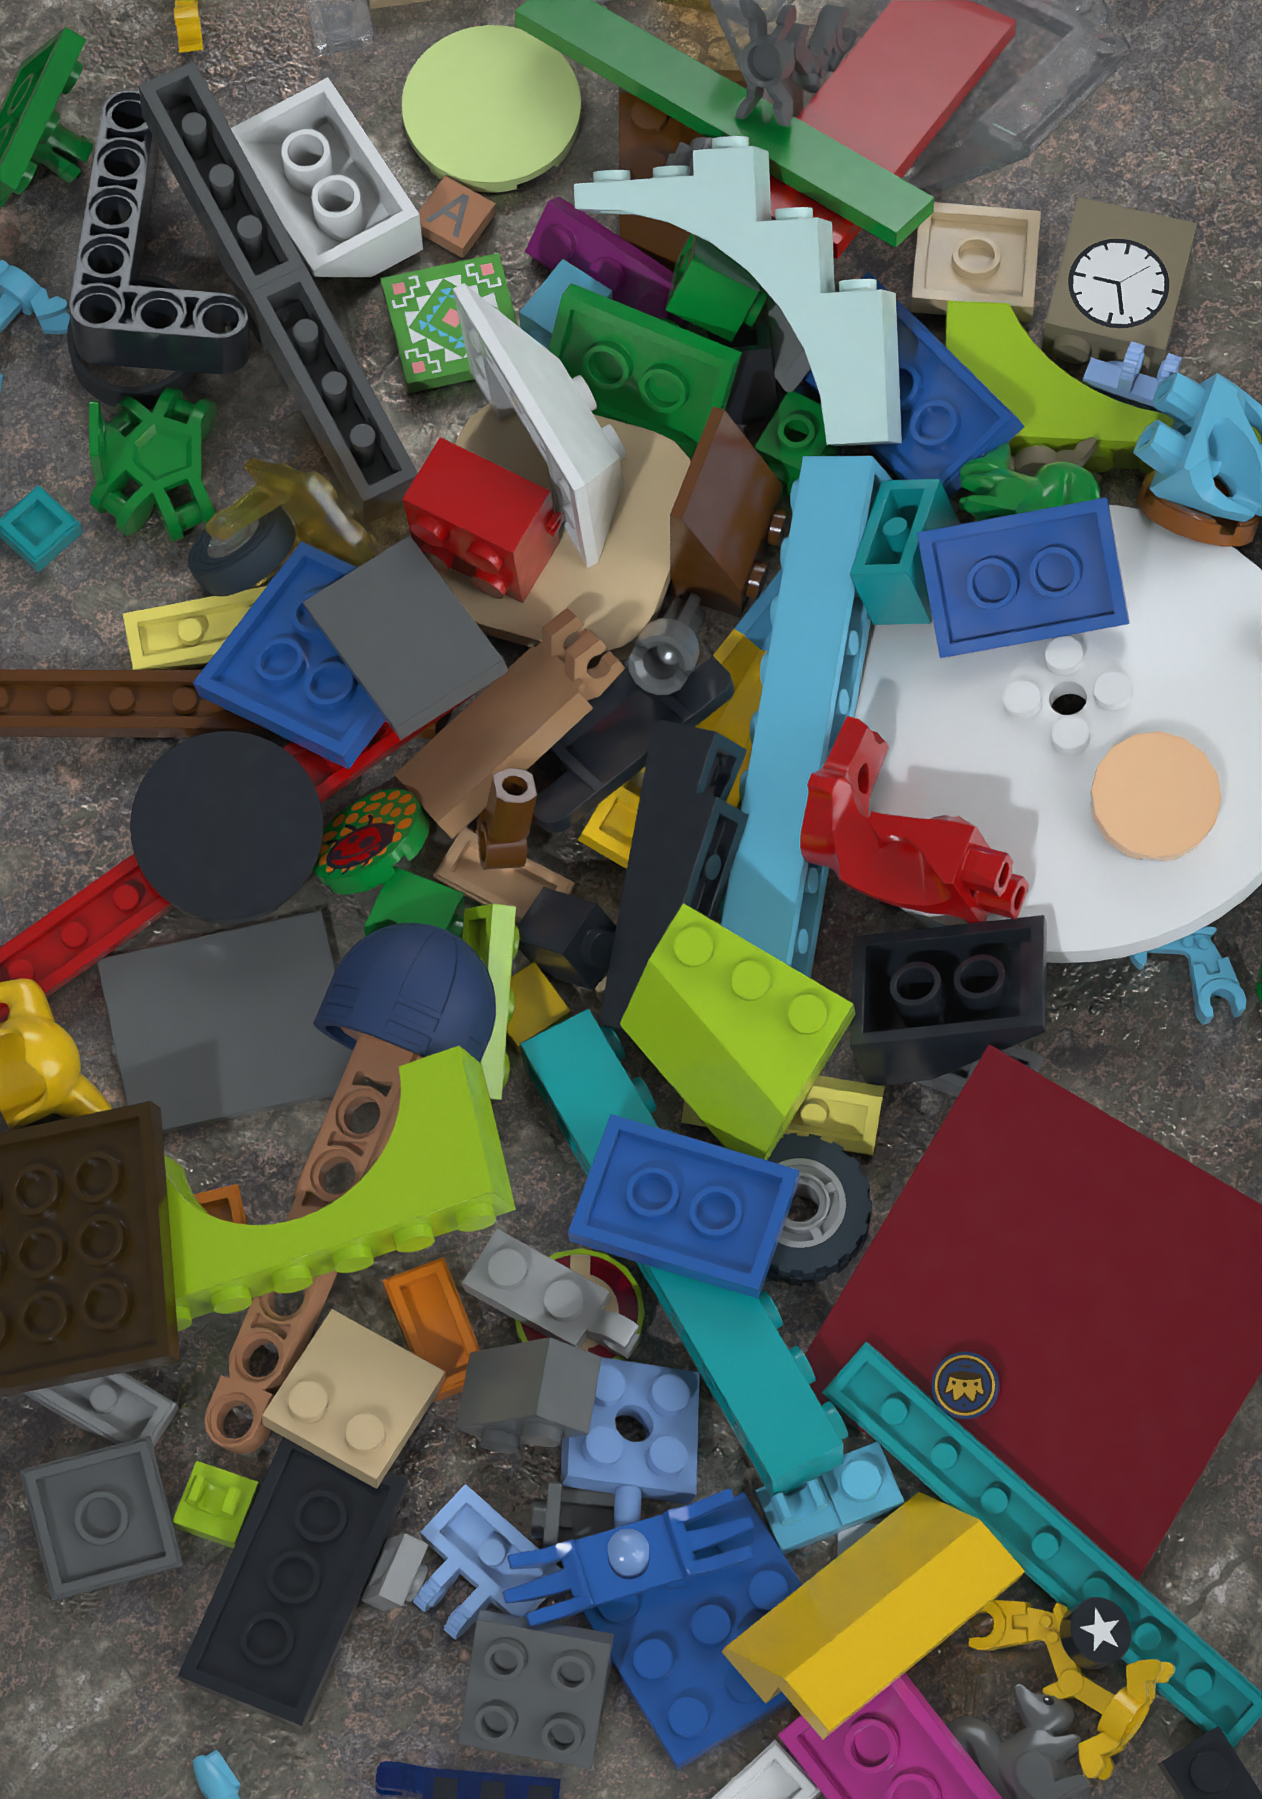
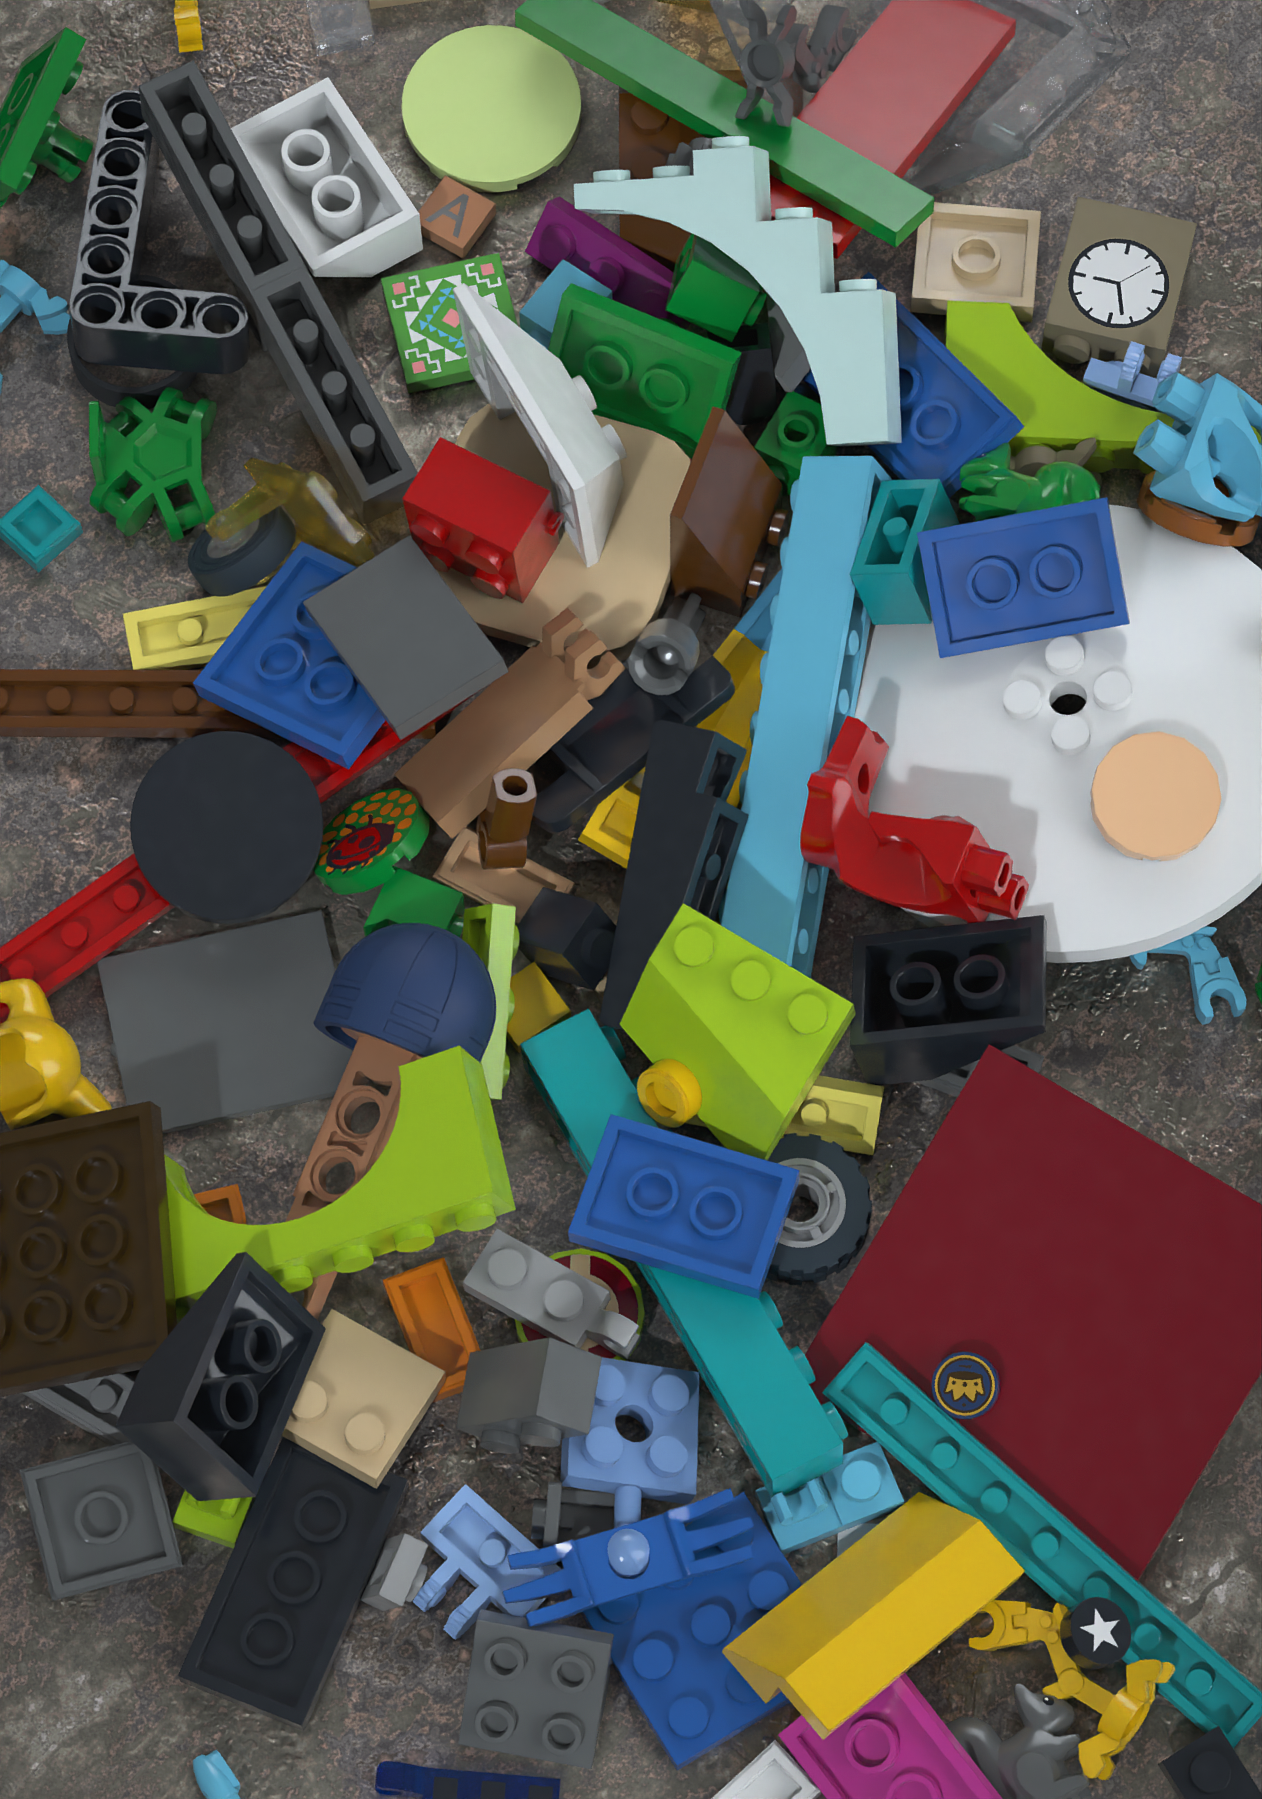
(224, 1384): none -> black slope
(669, 1093): none -> yellow tile

